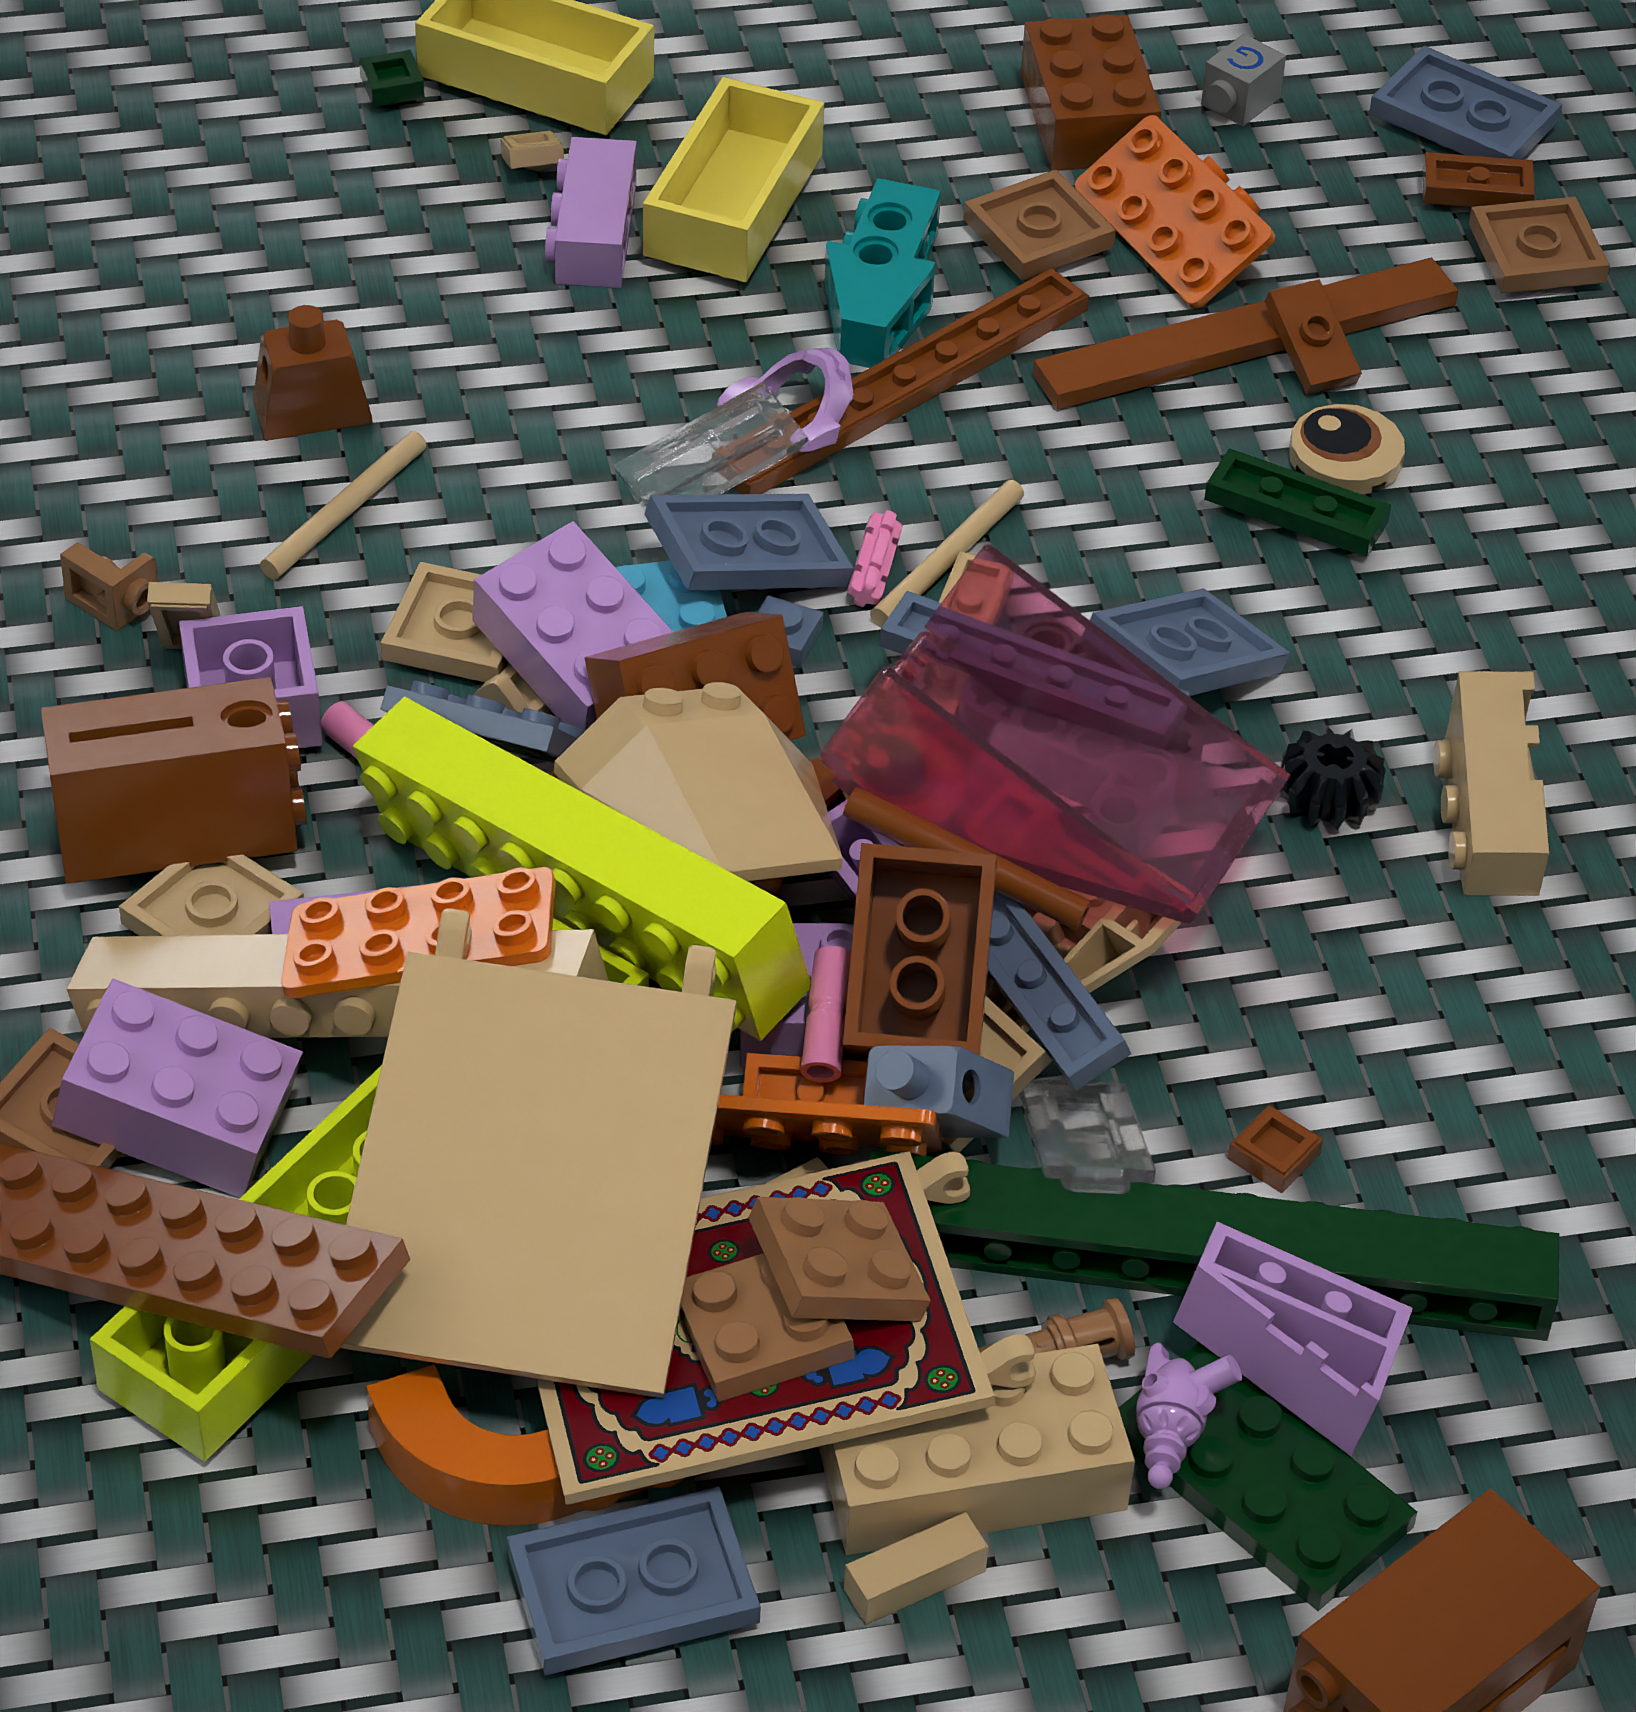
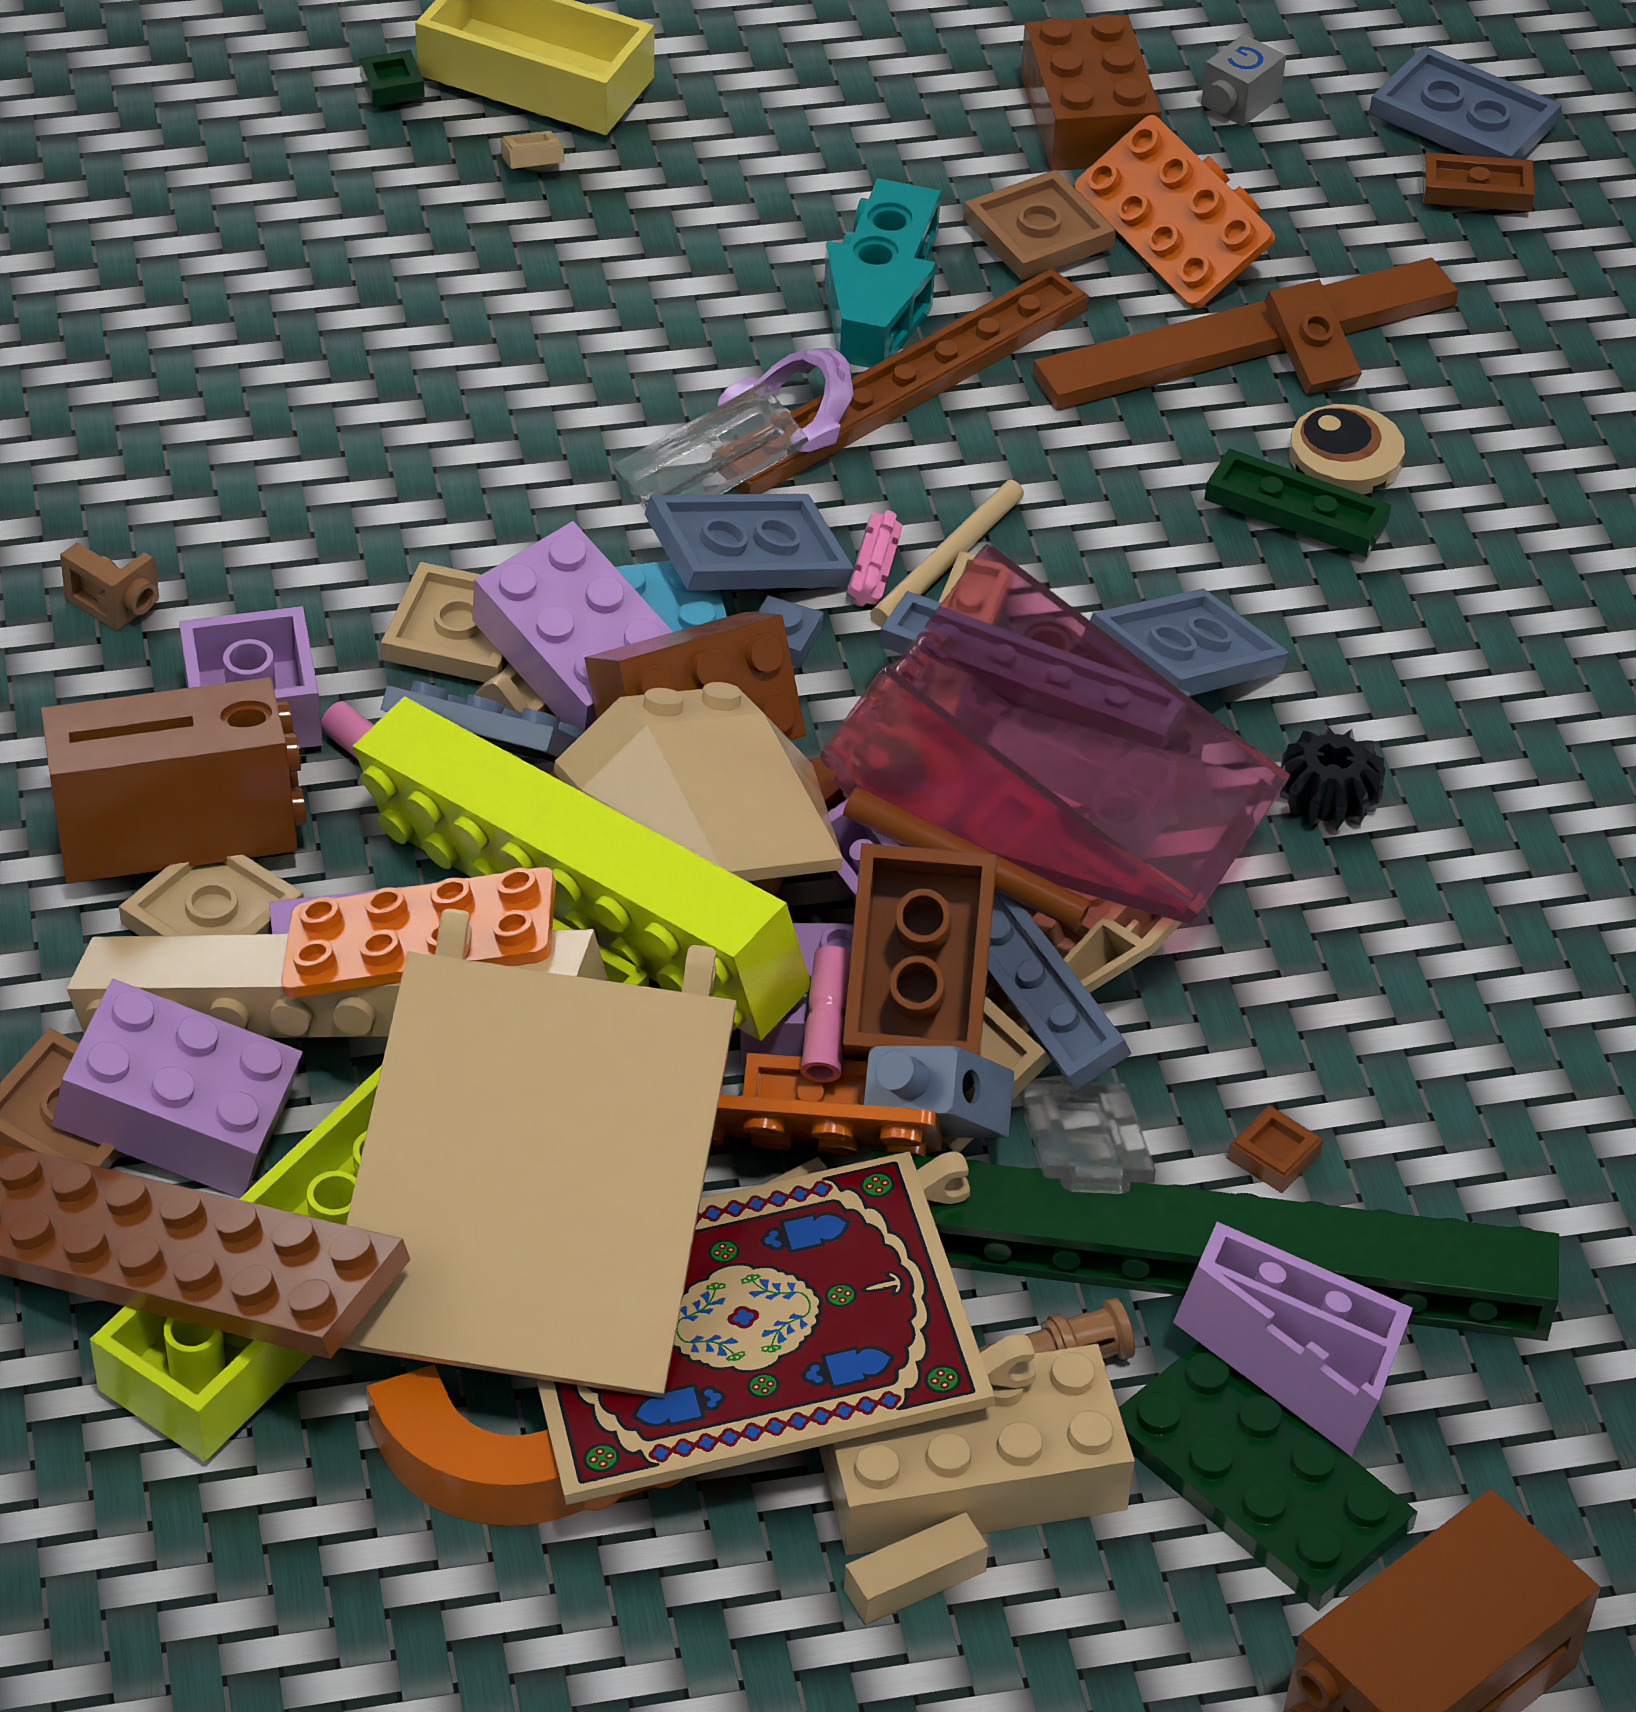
(177, 603): tan tile -> none
(308, 378): dark orange torso -> none
(342, 505): tan bar -> none
(593, 212): lavender brick -> none
(632, 1580): sand blue plate -> none
(733, 179): light yellow piece -> none
(749, 1334): medium nougat plate -> none
(838, 1259): medium nougat plate -> none
(1176, 1406): lavender piece -> none
(1491, 786): tan wedge -> none
(1538, 245): medium nougat plate -> none

